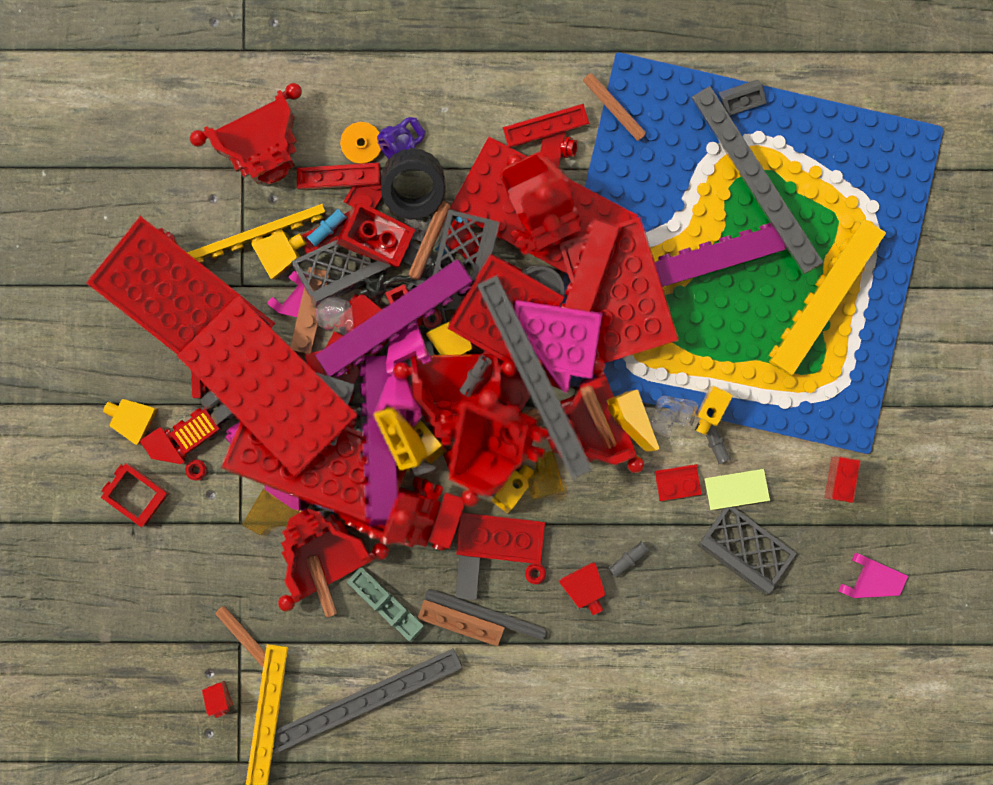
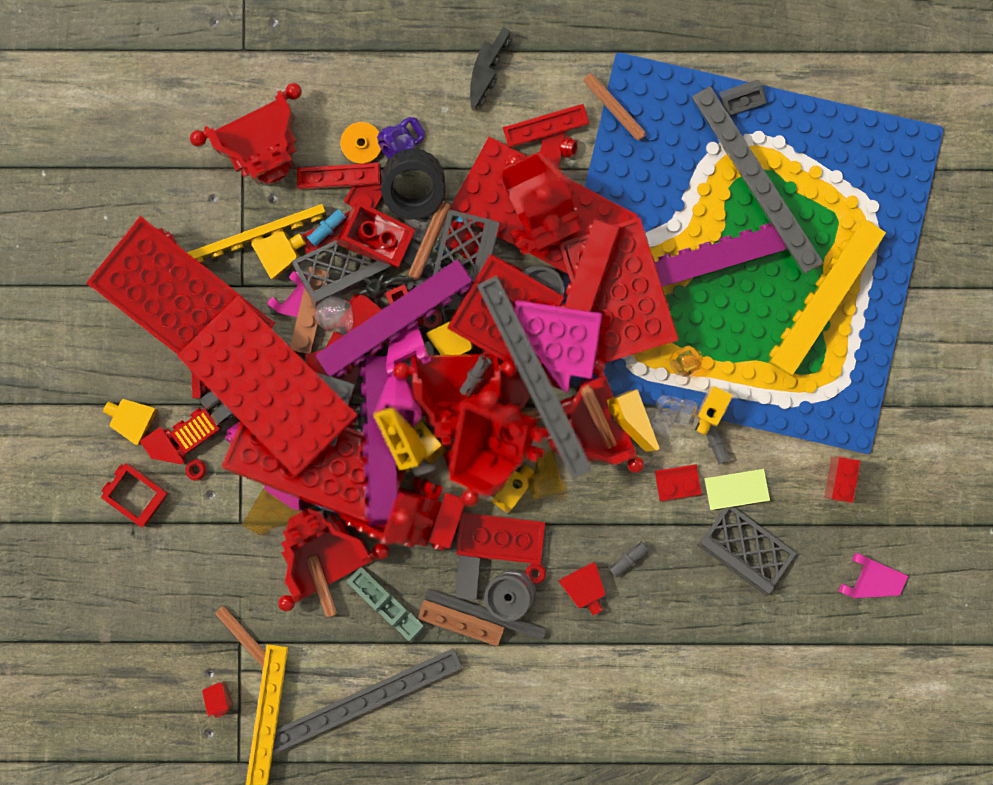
(482, 75): none -> pearl dark grey slope
(498, 593): none -> dark grey wheel
(686, 361): none -> clear yellow head

